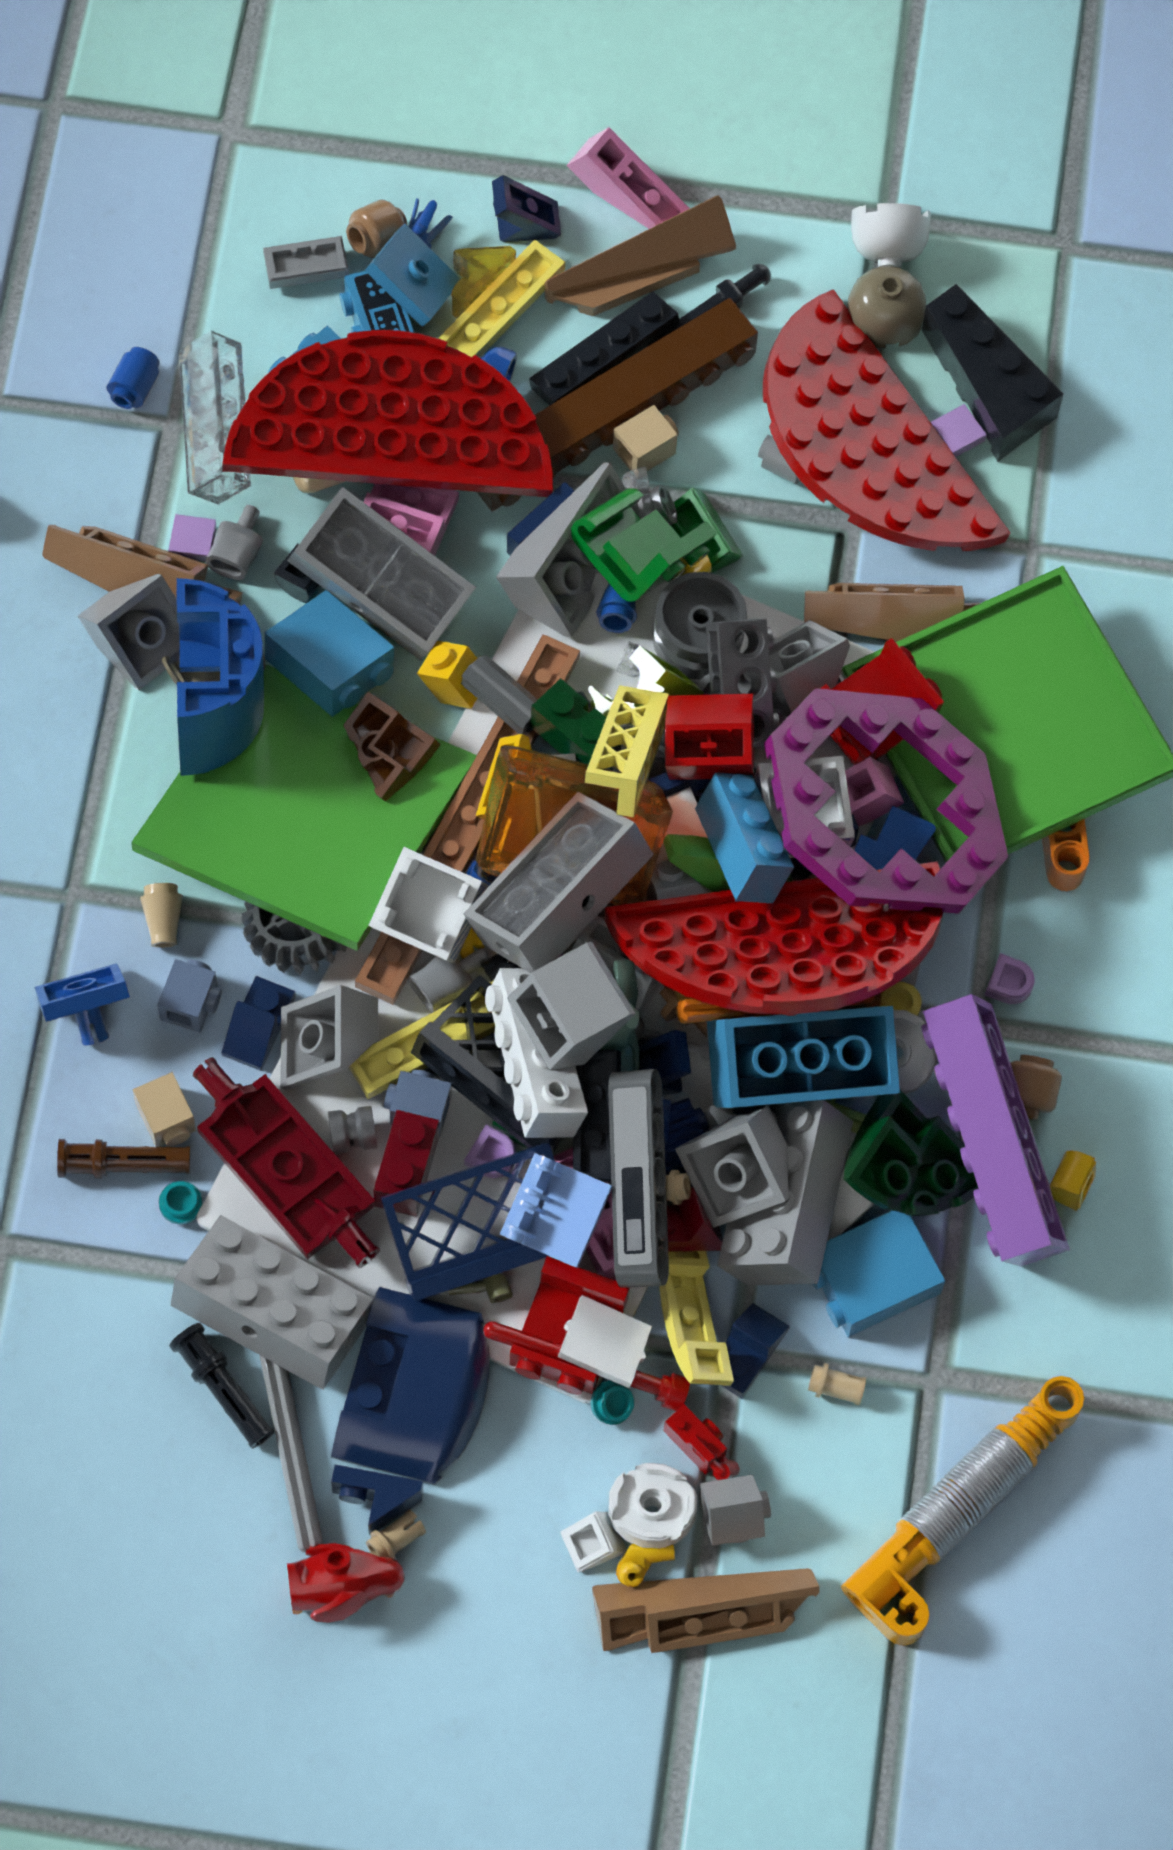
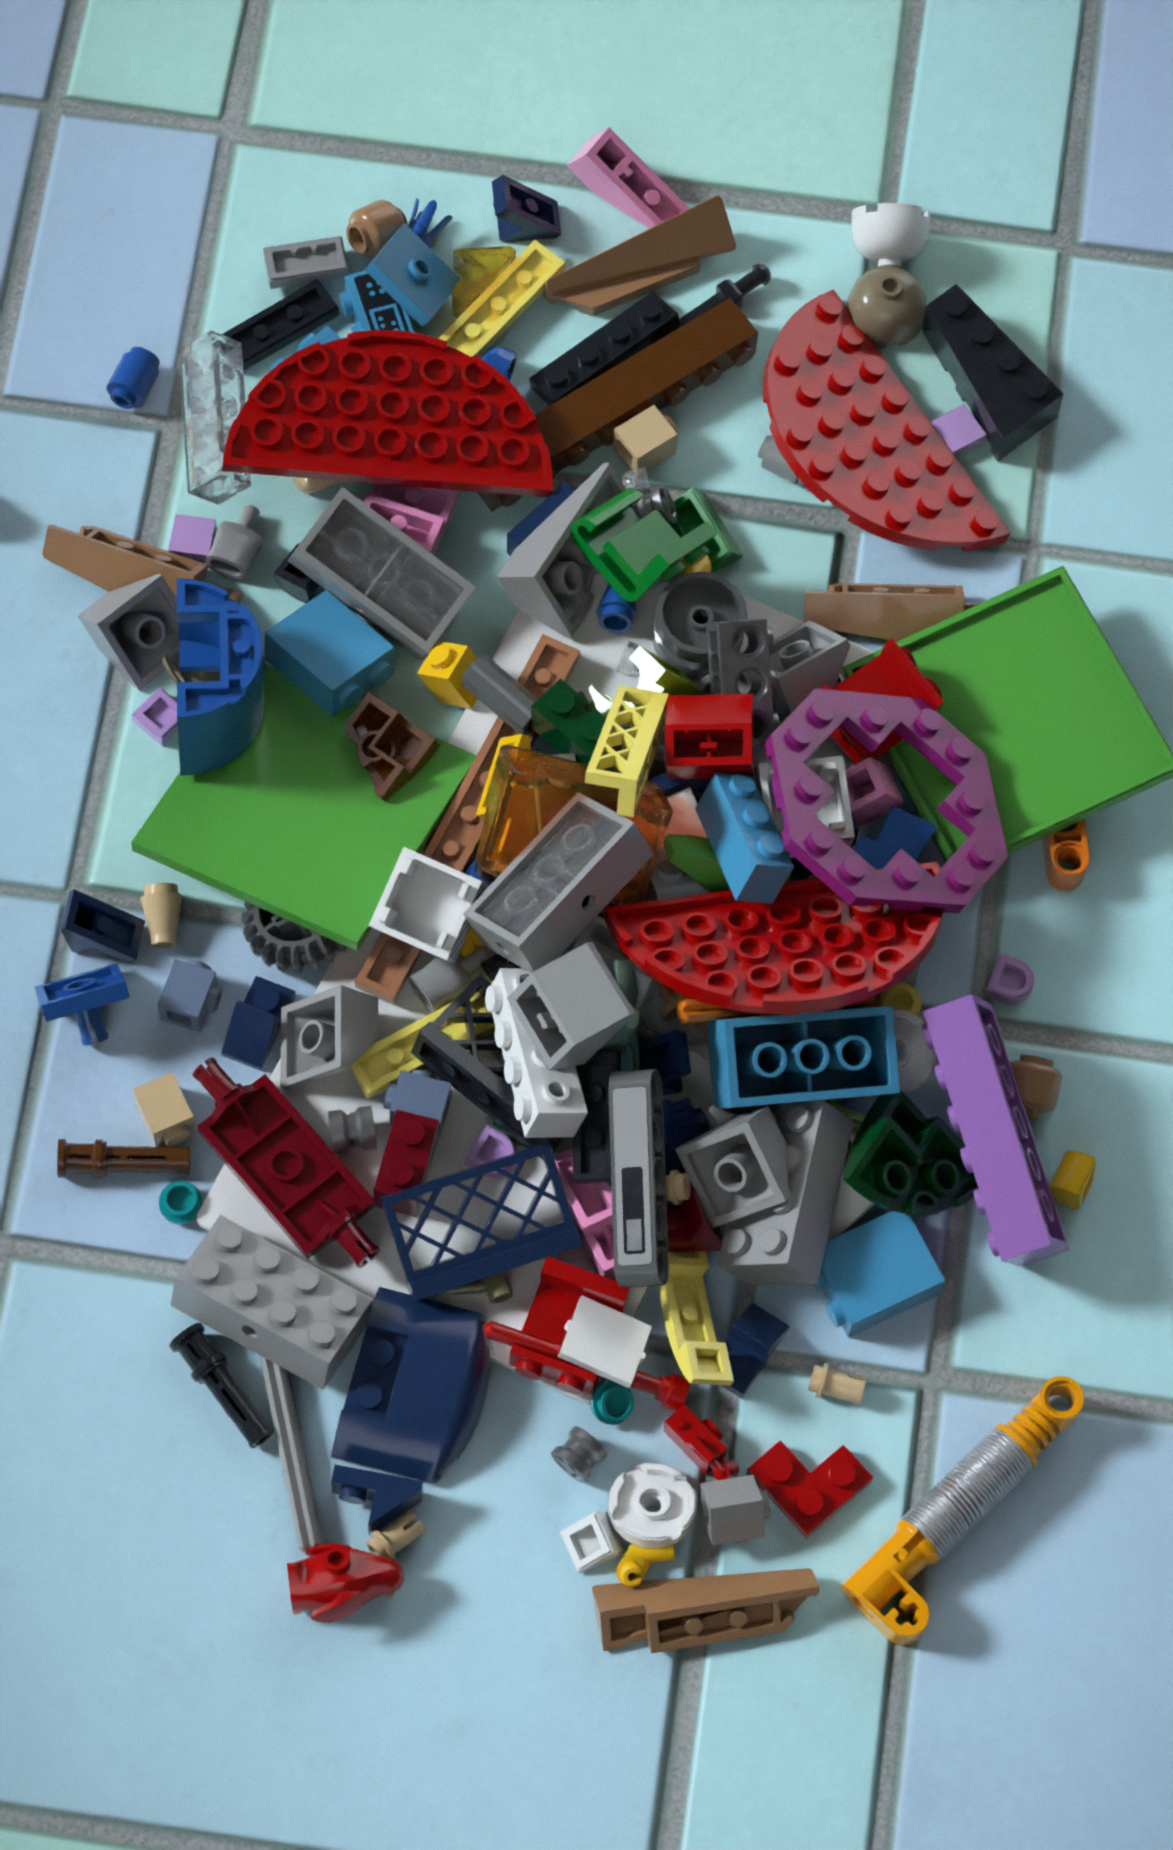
(100, 926): none -> dark blue slope
(158, 716): none -> lavender tile
(283, 323): none -> black tile
(556, 1210): light blue hinge -> none
(579, 1454): none -> flat silver wheel
(805, 1496): none -> red plate

